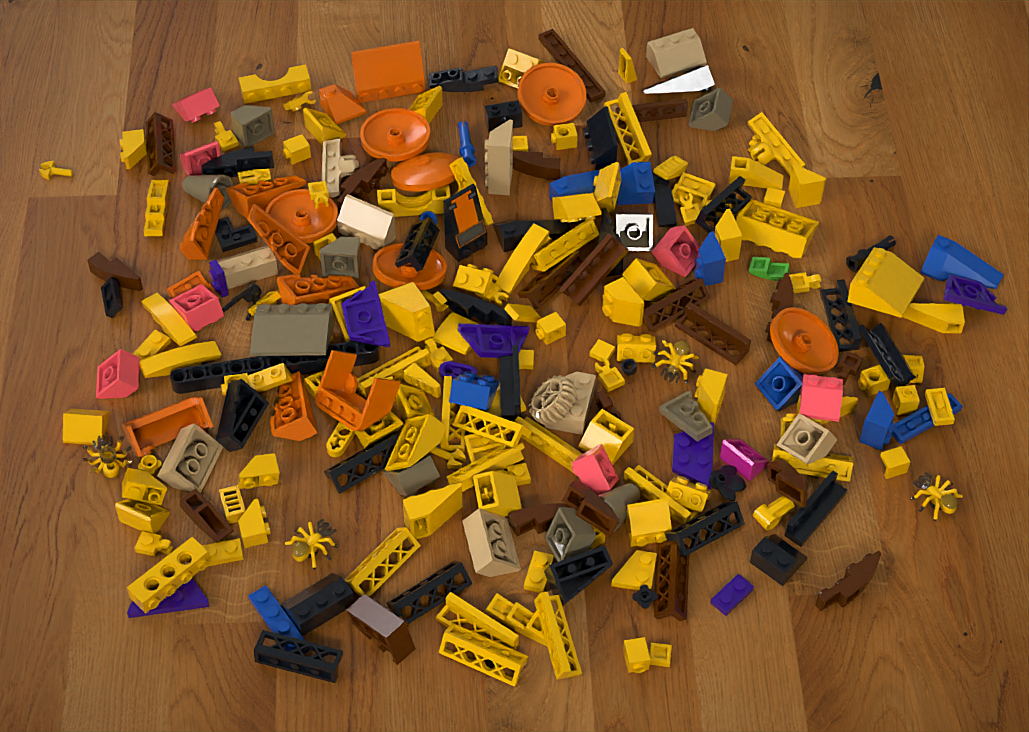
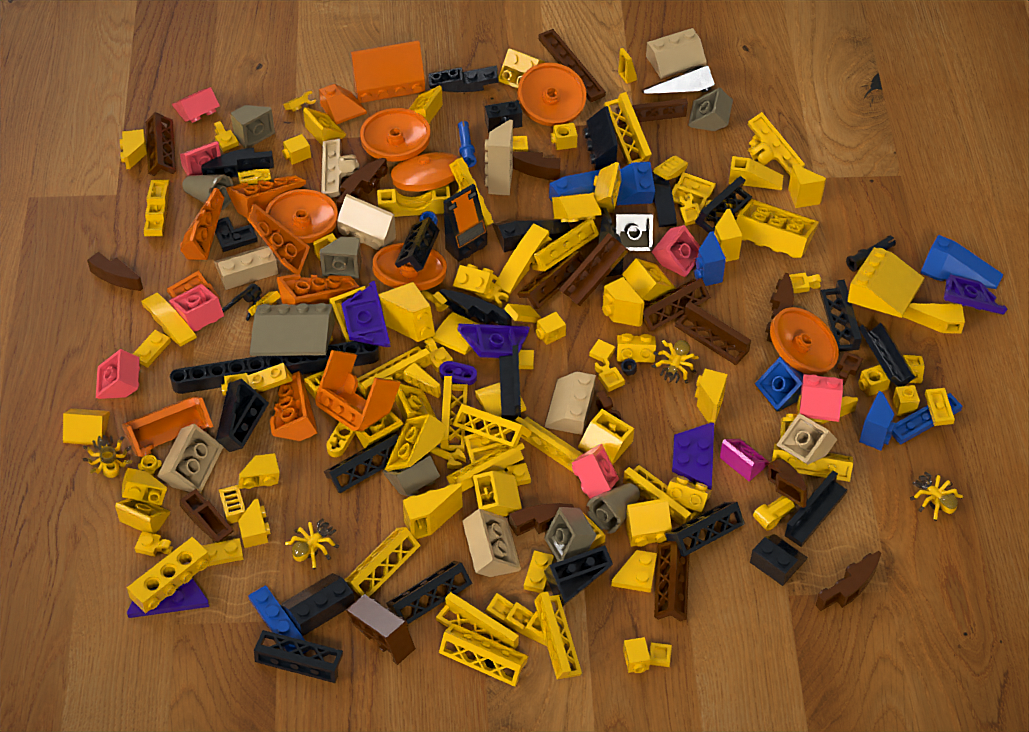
(50, 169): yellow bar -> none
(111, 297): black plate -> none
(181, 357): yellow slope -> none
(218, 277): dark purple plate -> none
(255, 89): yellow arch -> none
(319, 193): yellow plate -> none
(473, 390): blue slope -> none
(553, 400): tan gear -> none
(591, 507): reddish brown slope -> none
(644, 602): black plate -> none
(687, 416): dark tan wing -> none
(727, 482): black plate -> none
(732, 594): dark purple plate -> none
(765, 269): bright green slope -> none
(774, 197): yellow tile -> none
(895, 462): yellow panel -> none

